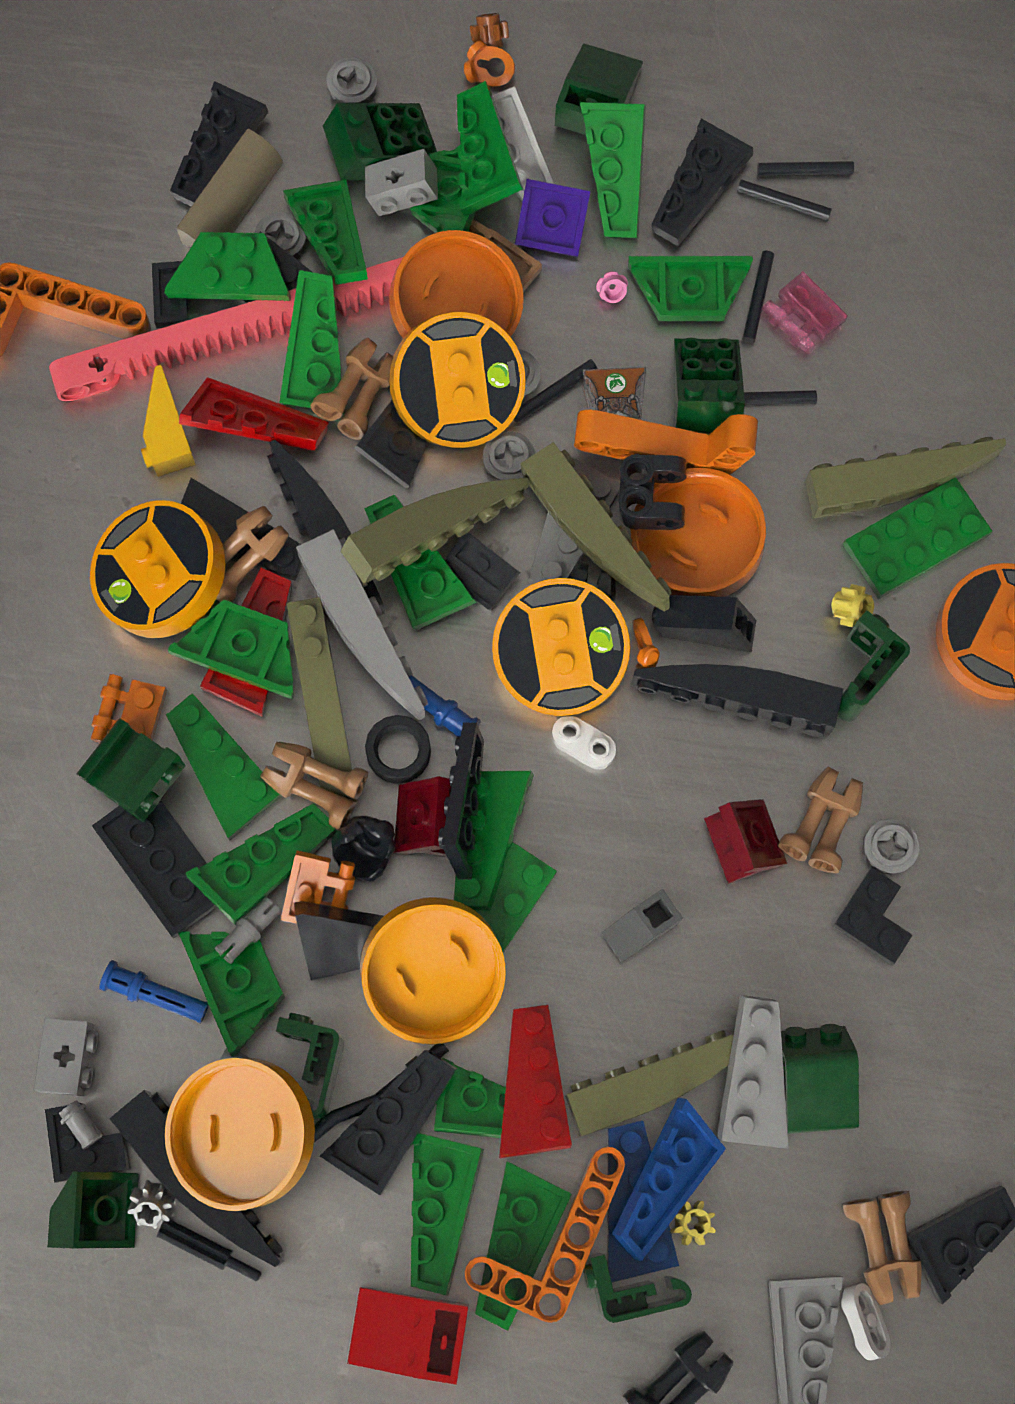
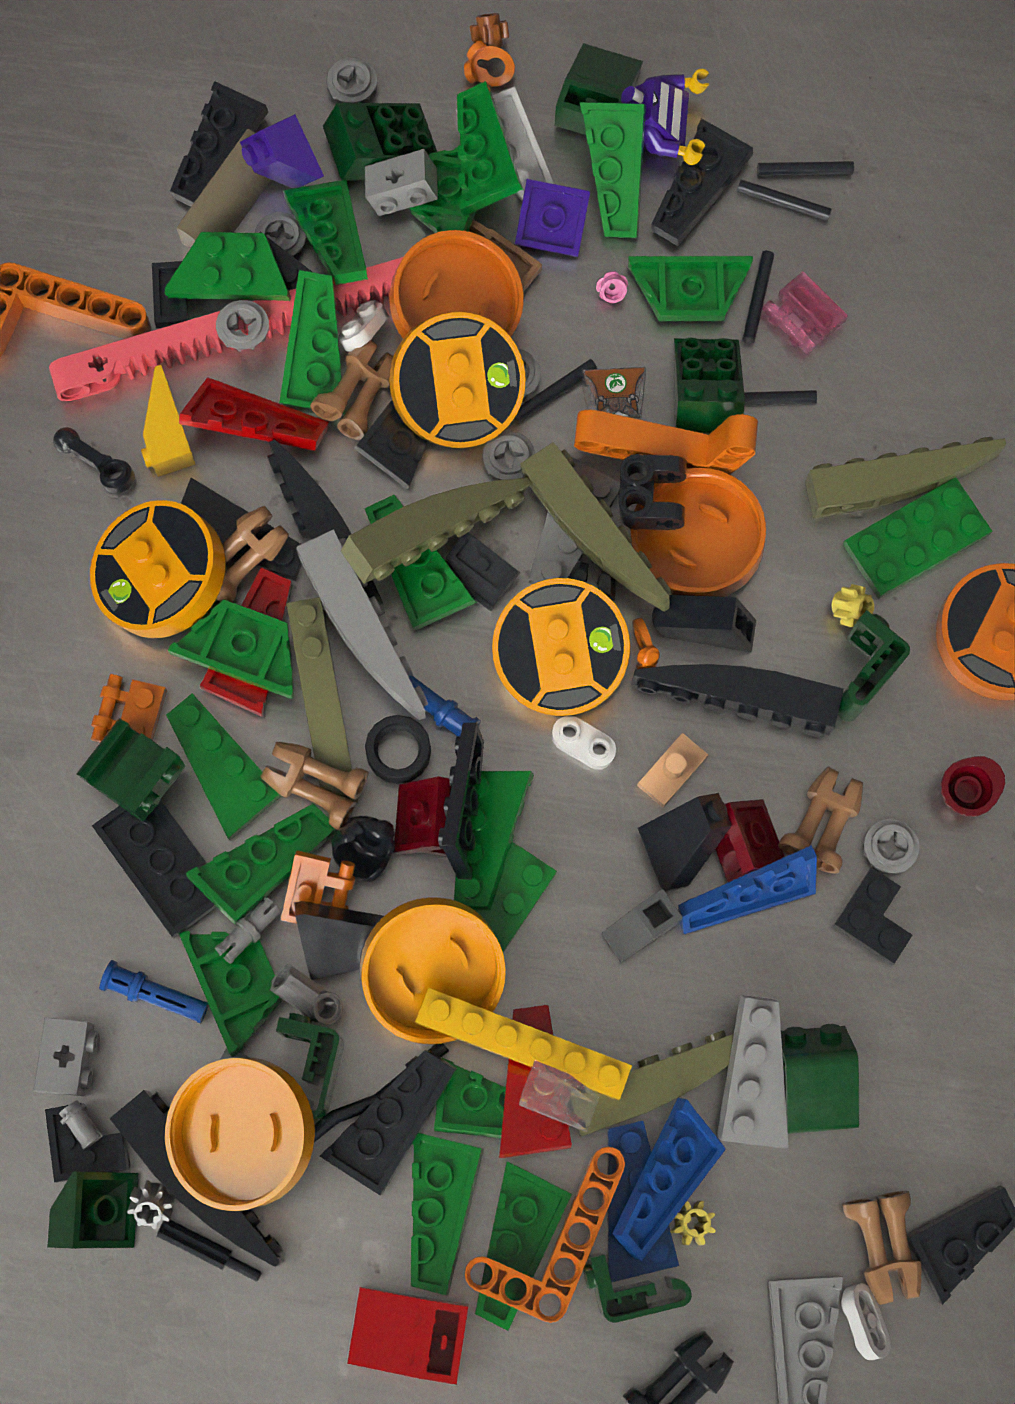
(68, 441): none -> black piece
(249, 313): none -> light grey gear
(282, 154): none -> dark purple slope
(305, 995): none -> light grey piece
(363, 326): none -> white plate
(522, 1042): none -> yellow plate
(559, 1096): none -> clear slope
(667, 113): none -> dark purple torso
(672, 770): none -> light nougat tile
(685, 839): none -> black slope
(756, 891): none -> blue wing
(973, 785): none -> dark red piece

